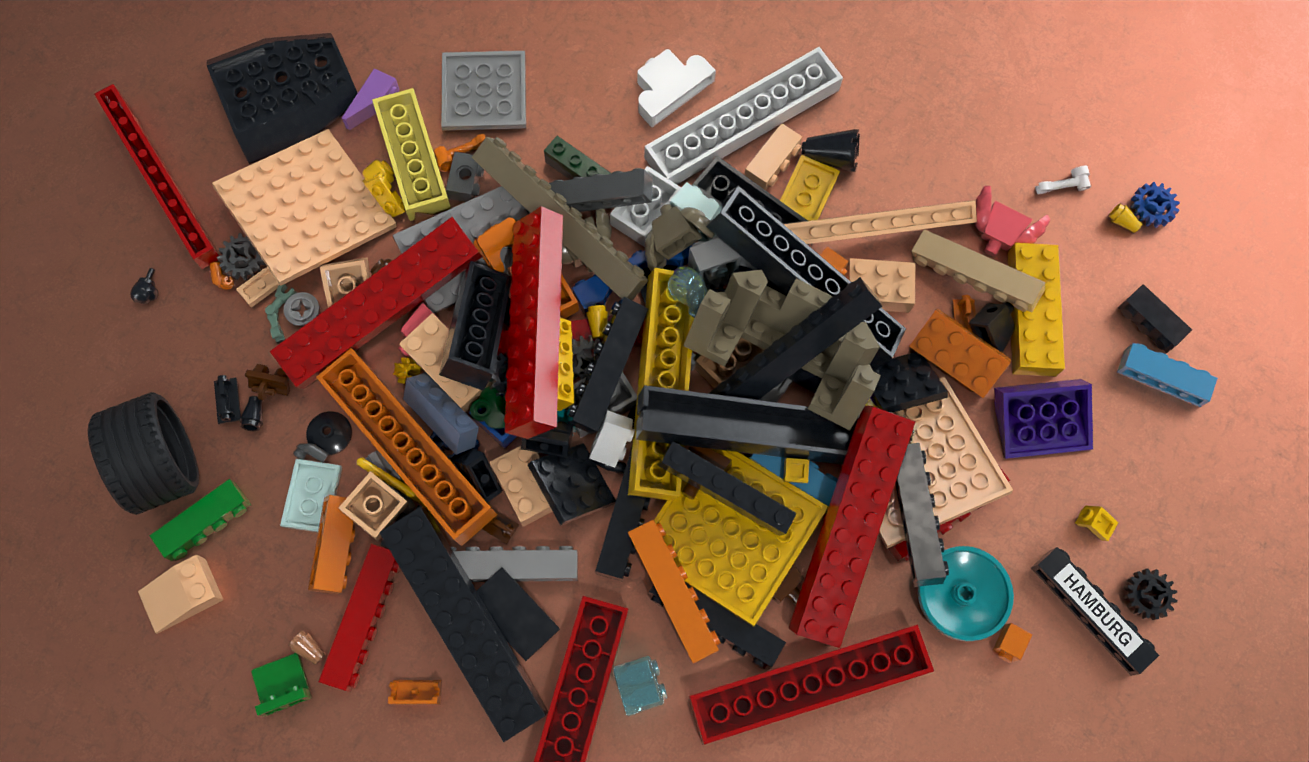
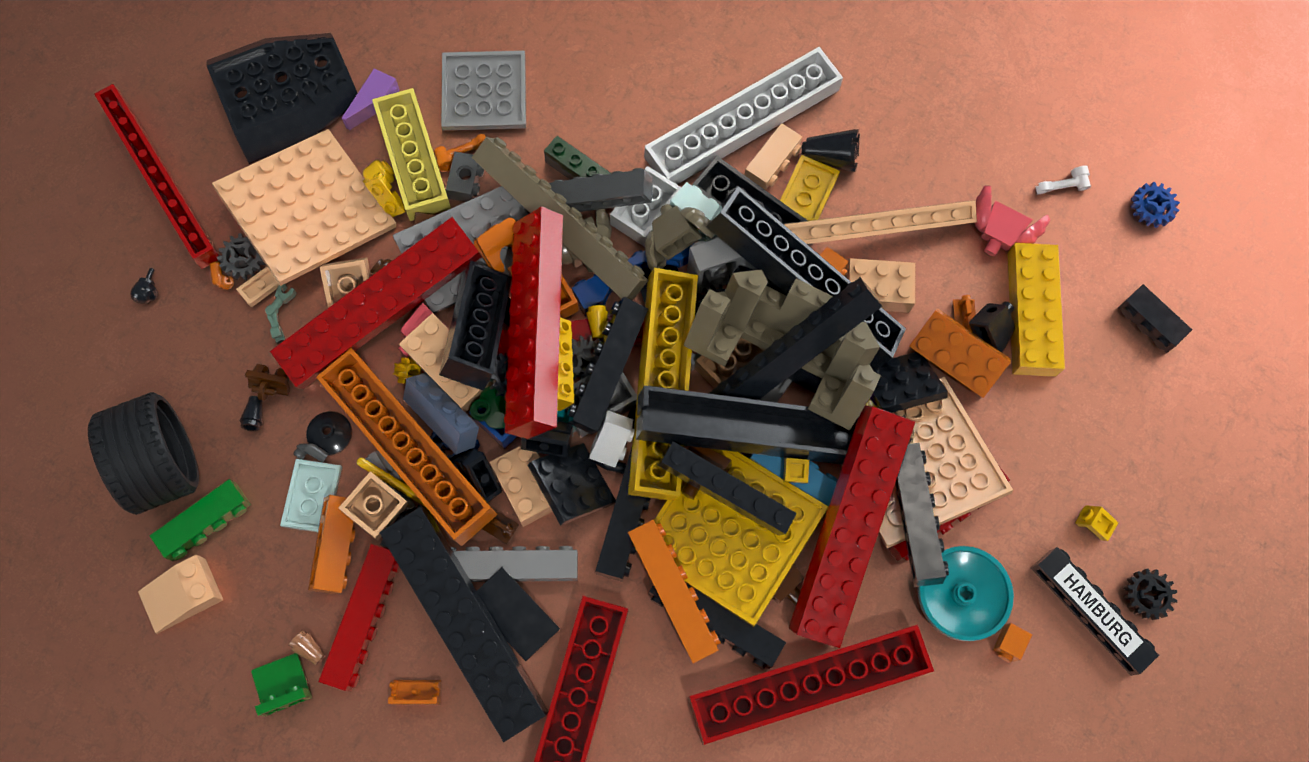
(227, 399): black hinge -> none
(295, 302): light grey gear -> none
(639, 685): clear light blue piece -> none
(670, 84): white brick -> none
(688, 288): clear light blue hair -> none
(978, 270): tan brick -> none
(1045, 418): dark purple slope -> none
(1125, 218): yellow cone -> none
(1167, 374): dark azure brick -> none

